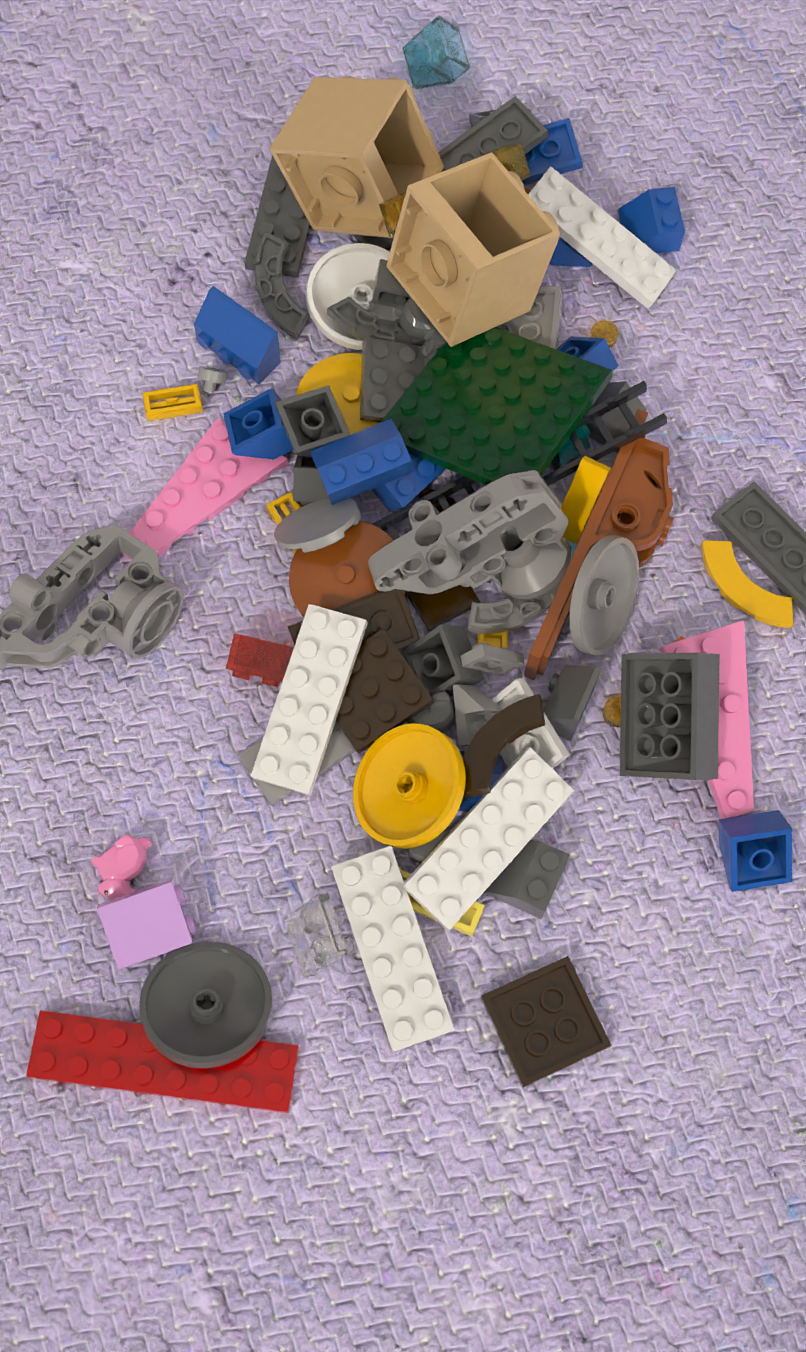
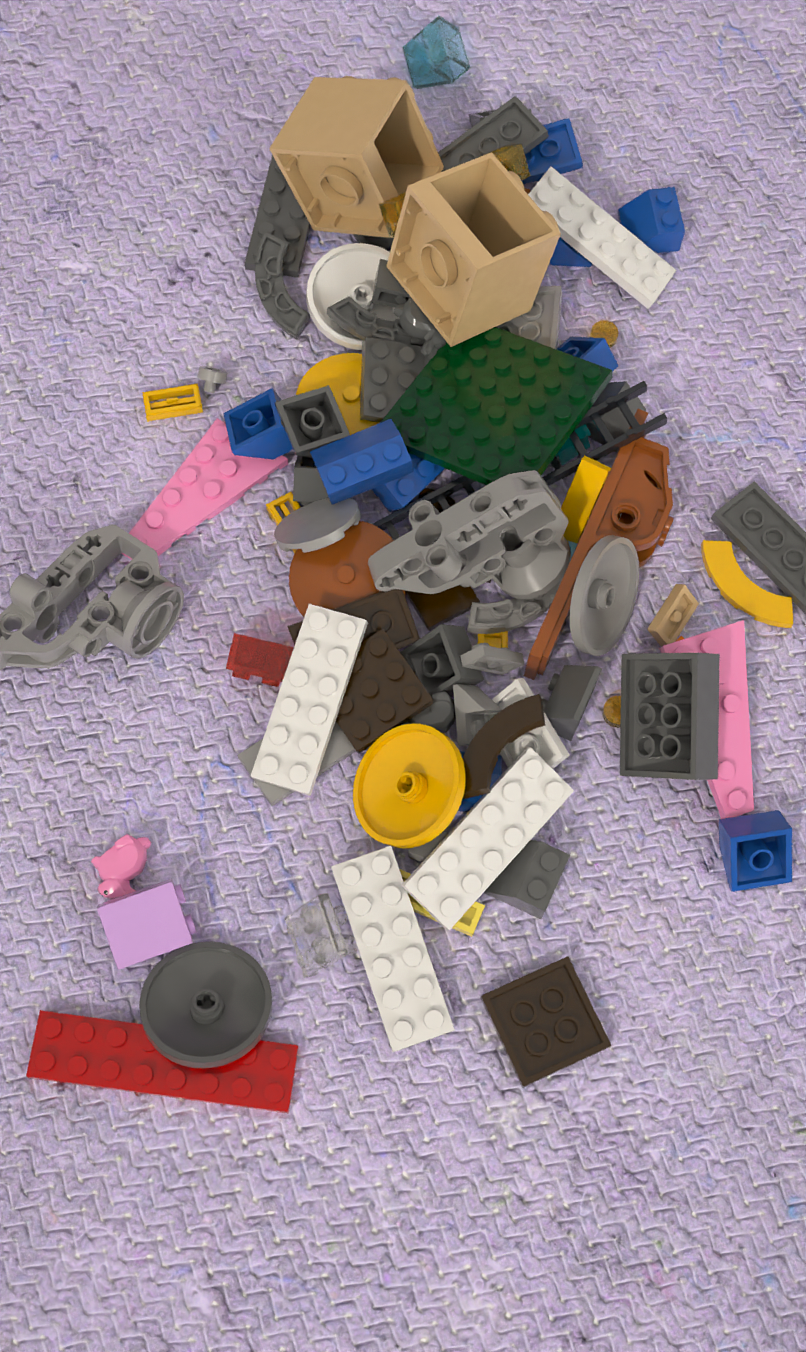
(237, 336): blue slope -> none
(673, 615): none -> tan plate

